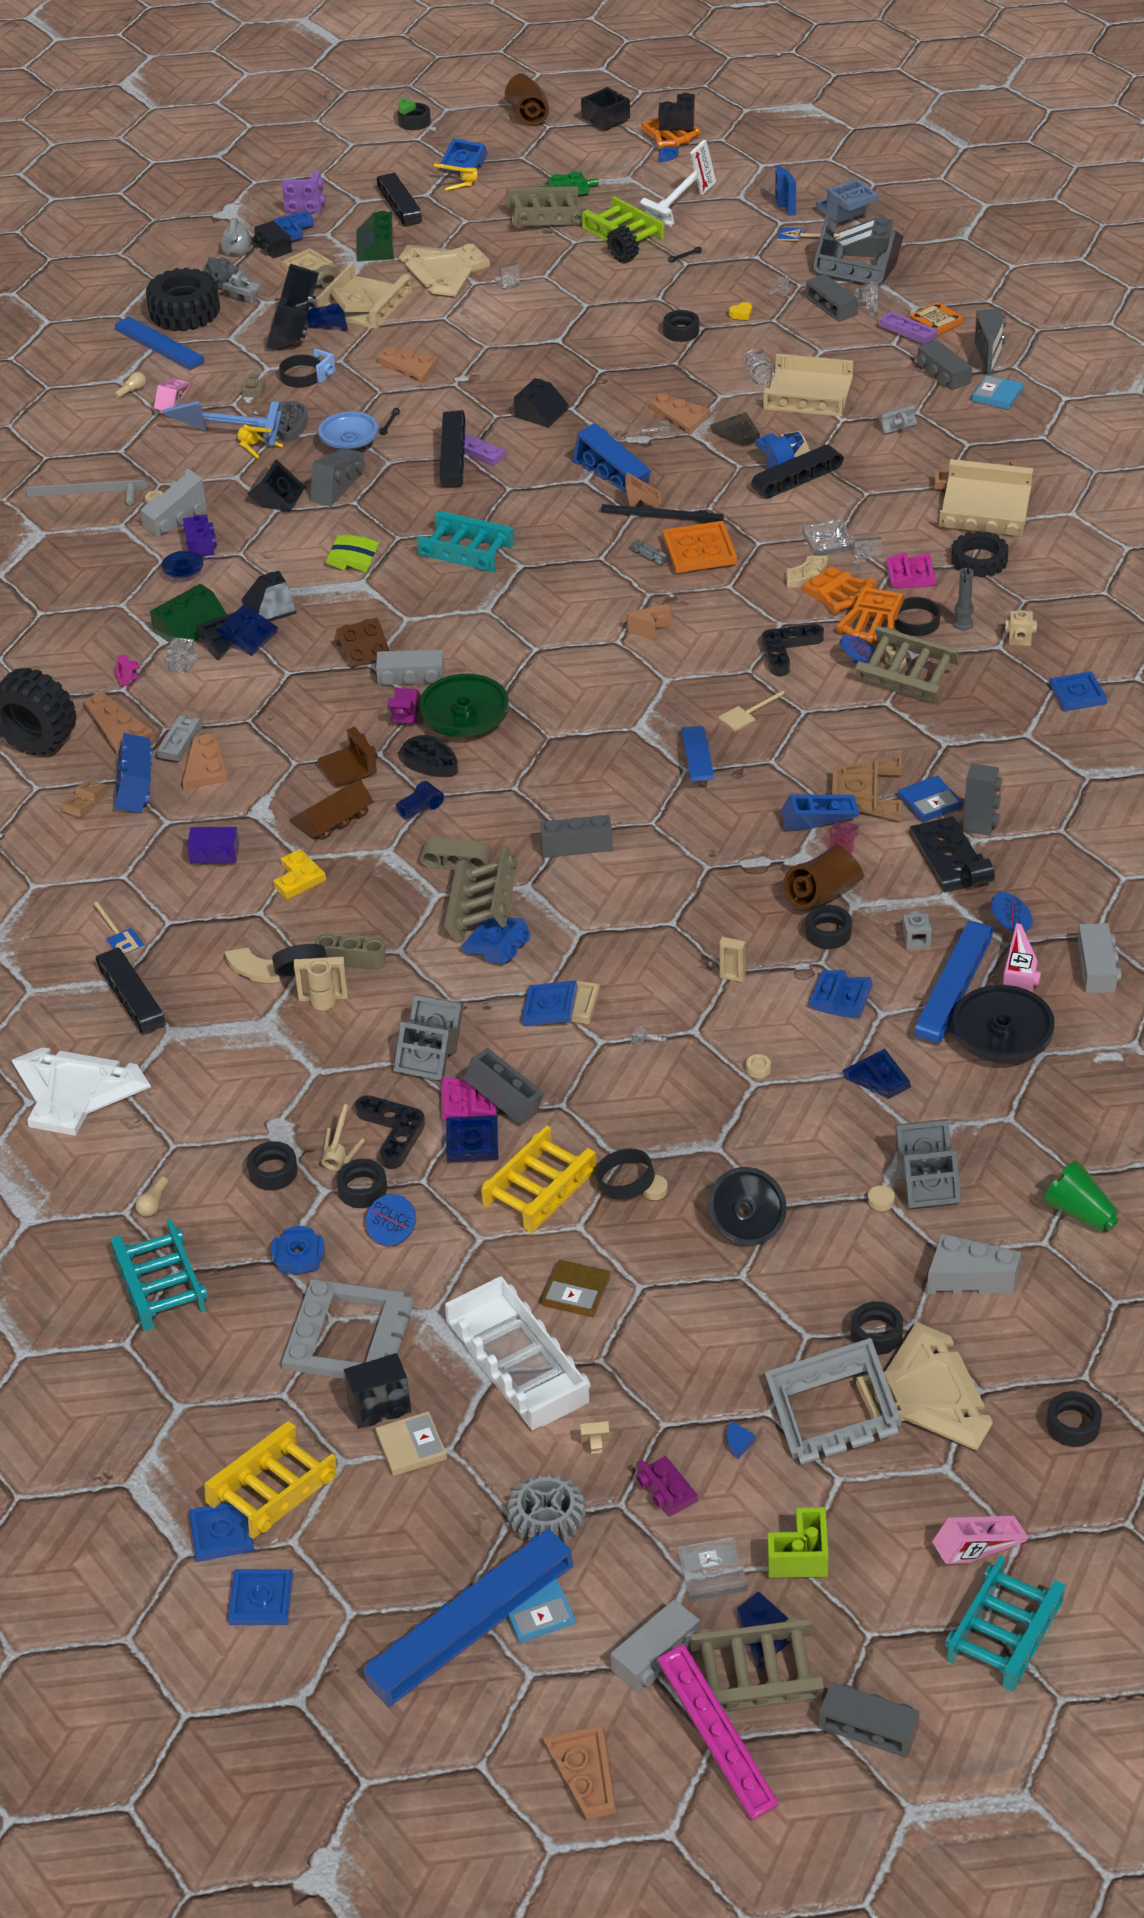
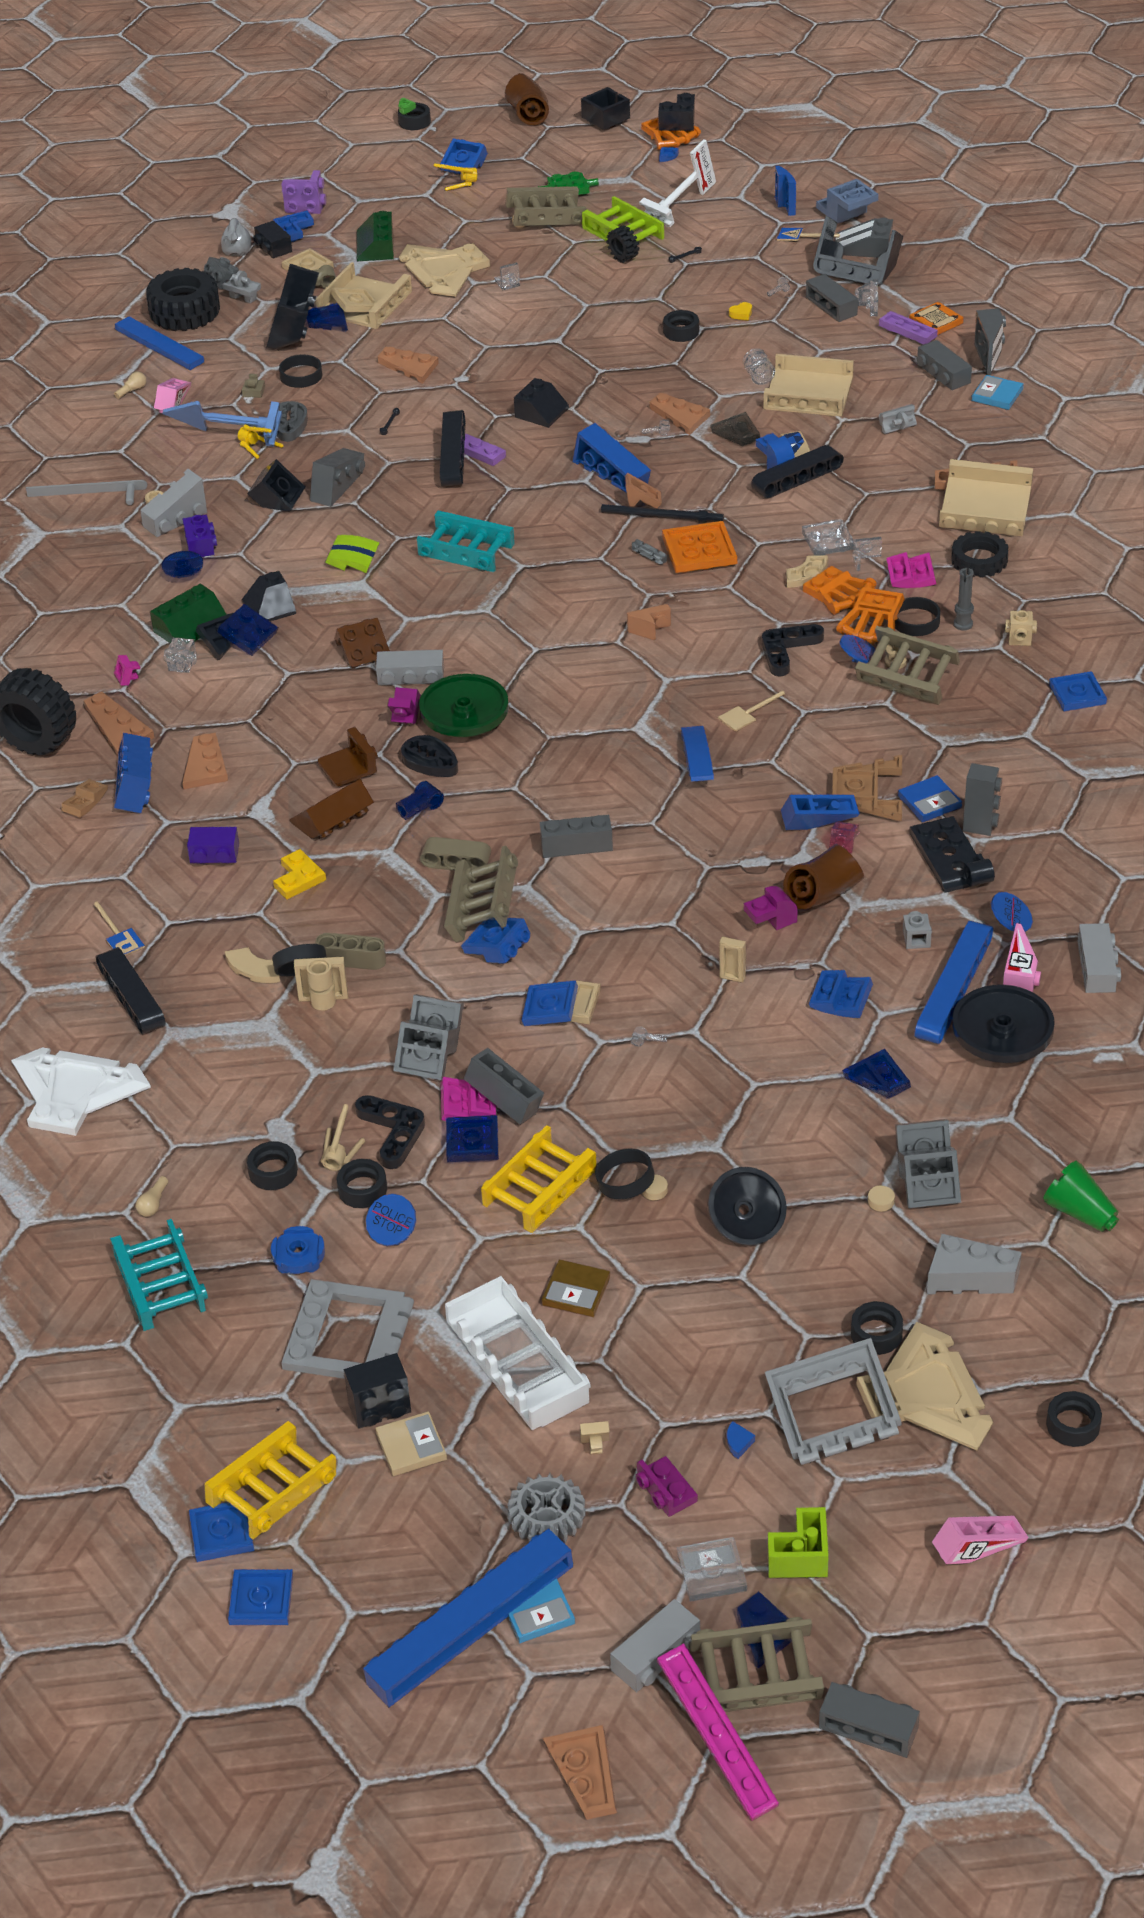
(179, 737): light grey plate -> none
(326, 366): light blue bracket -> none
(348, 430): medium blue dish -> none
(399, 199): black beam -> none
(758, 1066): tan tile -> none
(774, 907): none -> magenta brick
(830, 914): black tyre -> none
(1023, 1644): teal fence -> none

